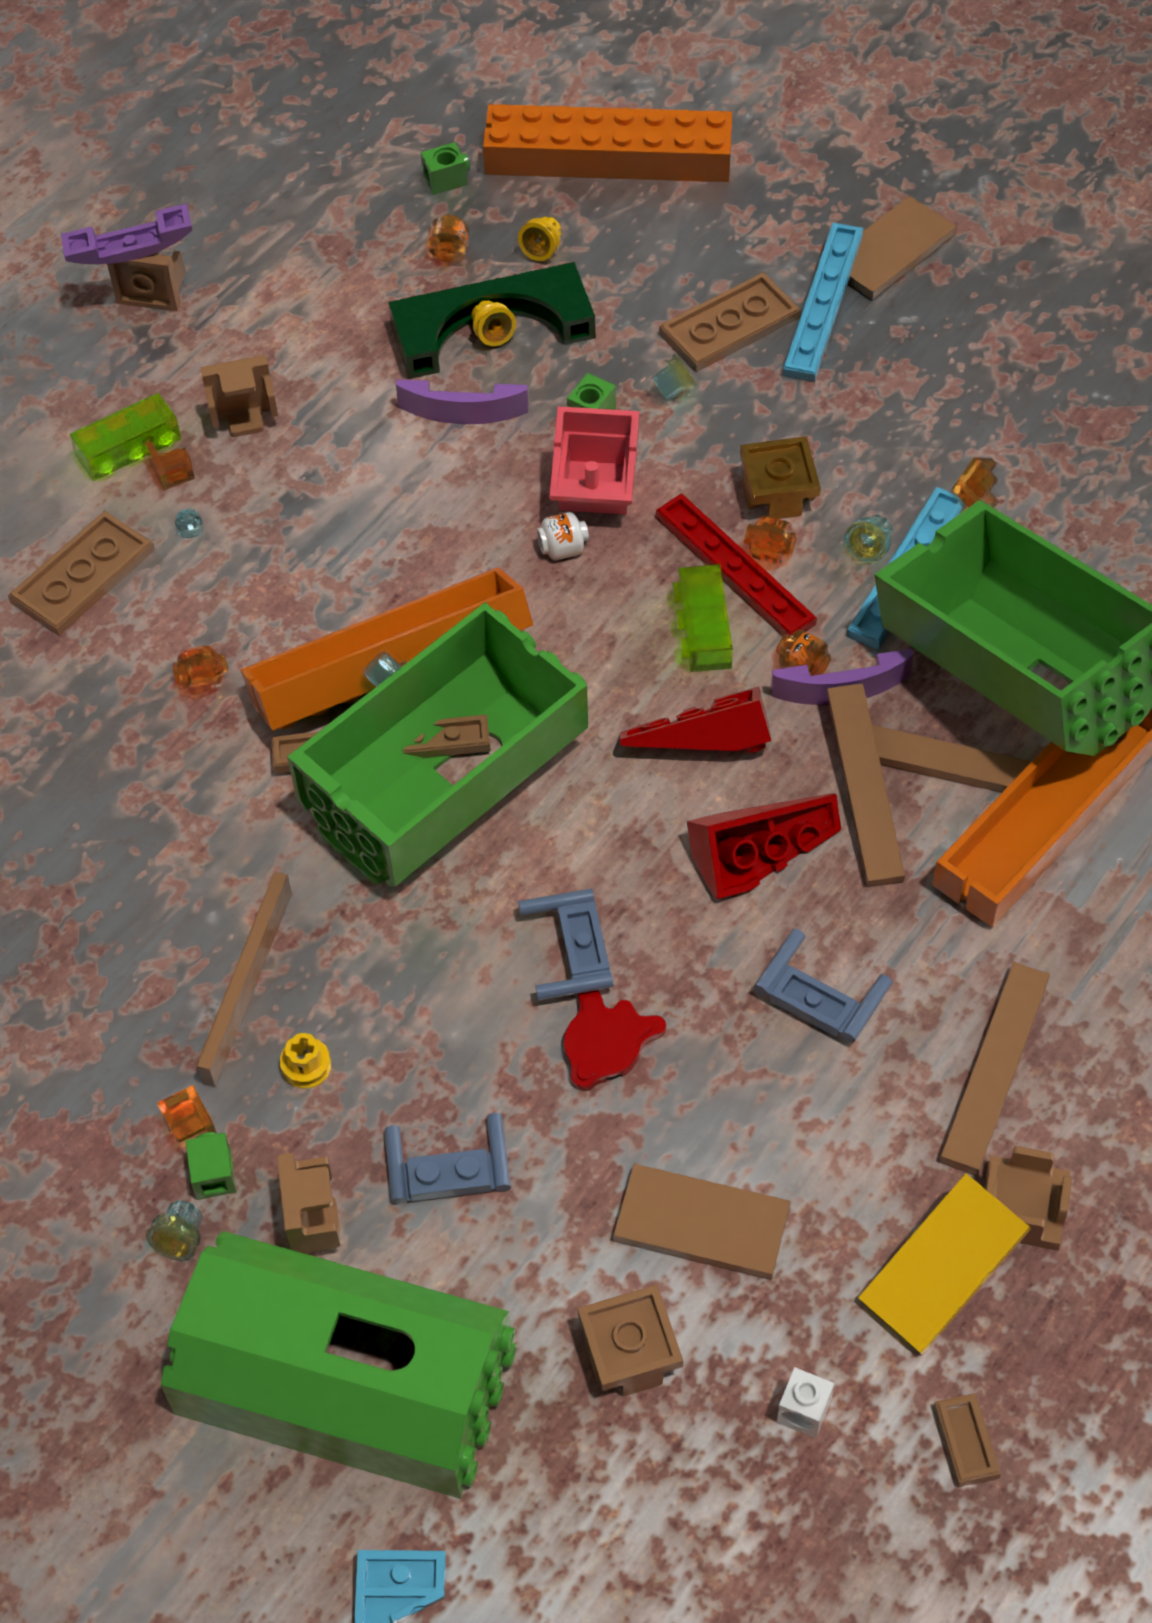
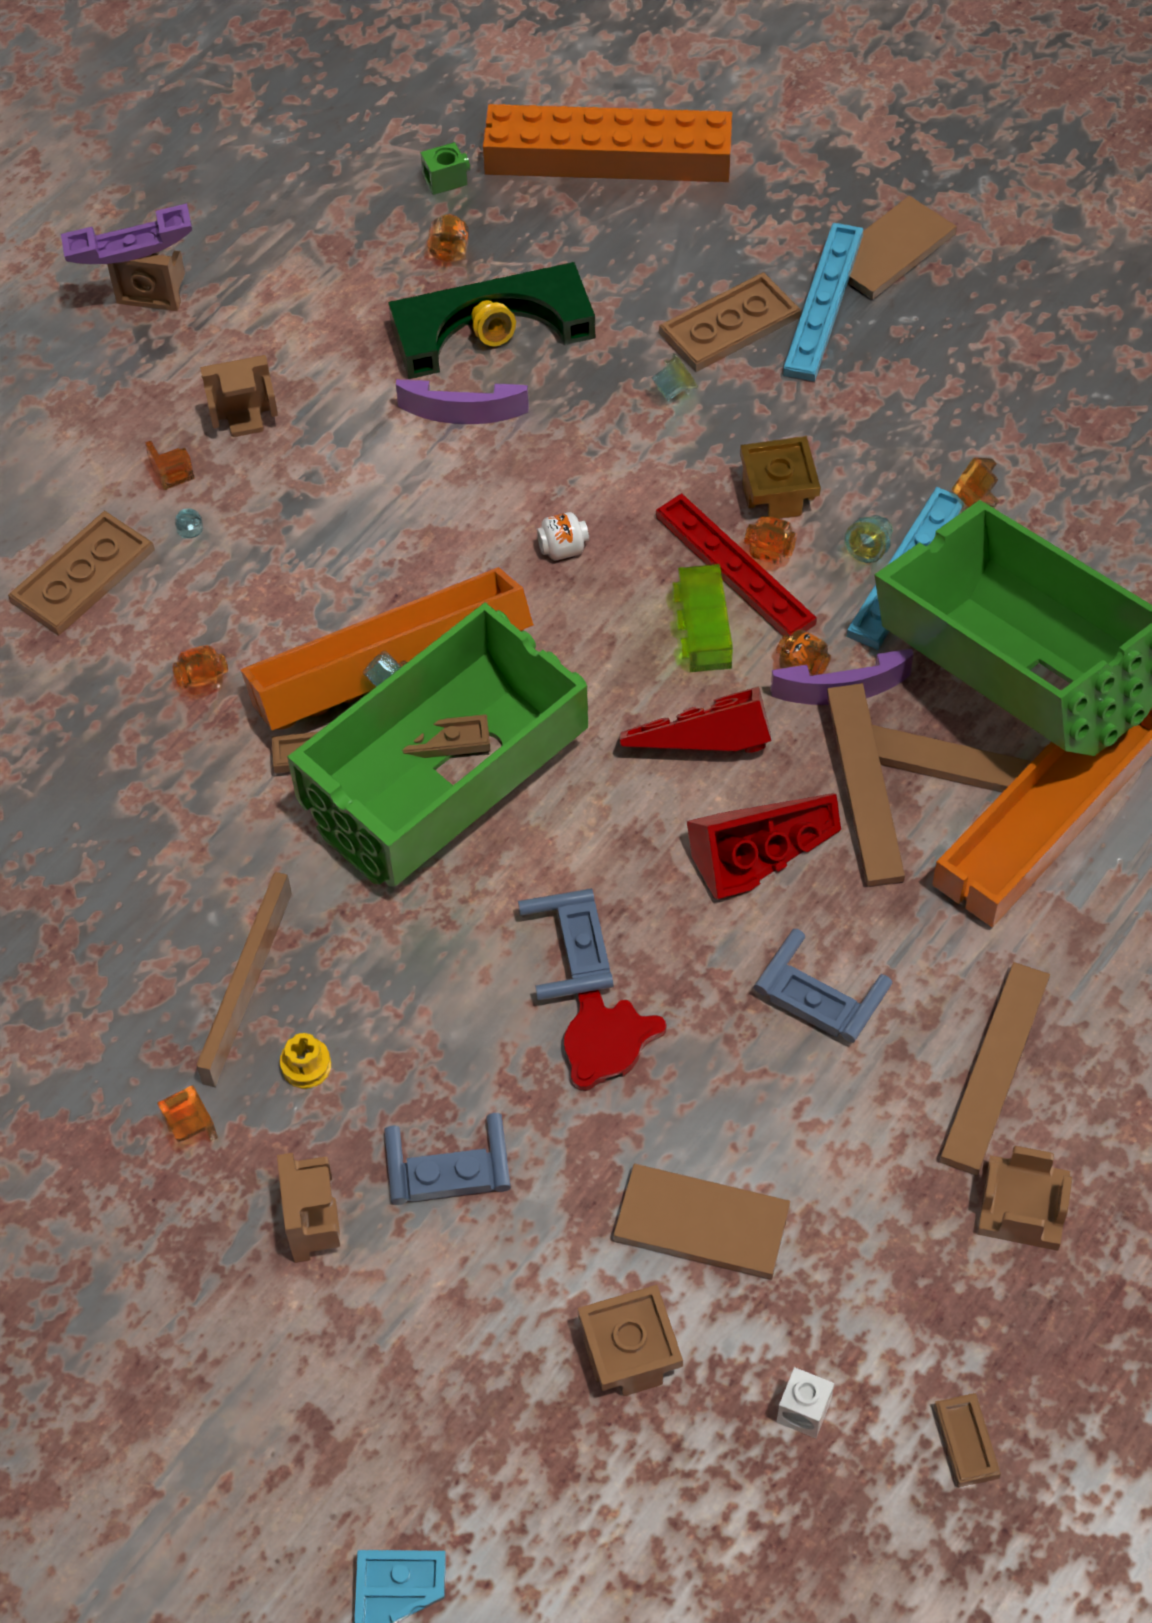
(122, 436): clear neon green brick -> none
(176, 1233): clear light blue piece -> none
(210, 1165): bright green brick -> none
(258, 1365): bright green panel -> none
(544, 229): yellow piece -> none
(593, 393): bright green brick -> none
(594, 459): coral piece -> none
(944, 1263): yellow tile -> none

